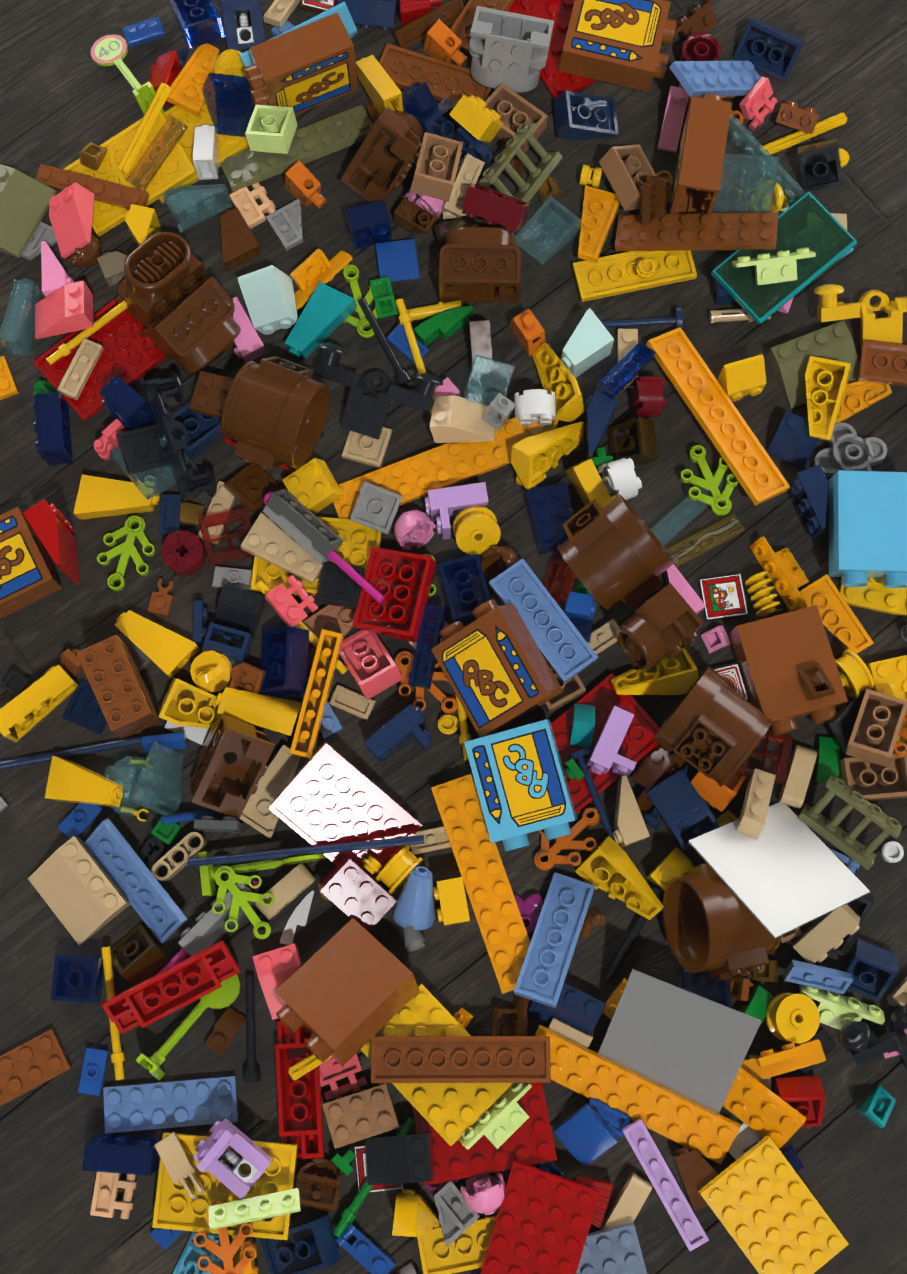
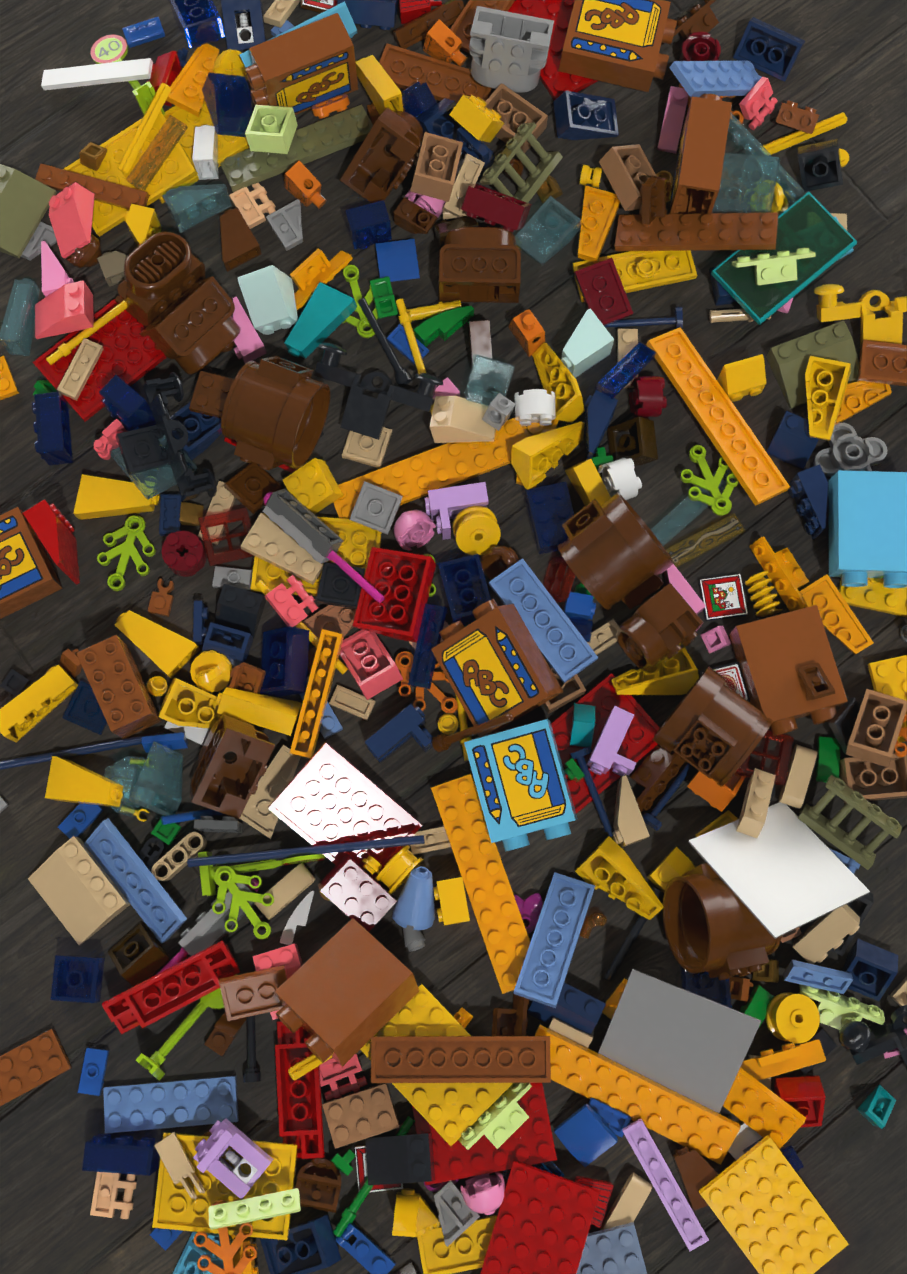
(97, 74): none -> white tile
(117, 1056): yellow bar -> none
(157, 686): none -> yellow plate
(252, 992): none -> dark orange tile
(337, 103): none -> orange plate
(443, 742): none -> reddish brown piece
(566, 843): orange plant -> none
(604, 291): none -> dark red plate
(682, 809): dark blue slope -> none
(853, 674): yellow wheel -> none
(892, 852): white tile -> none

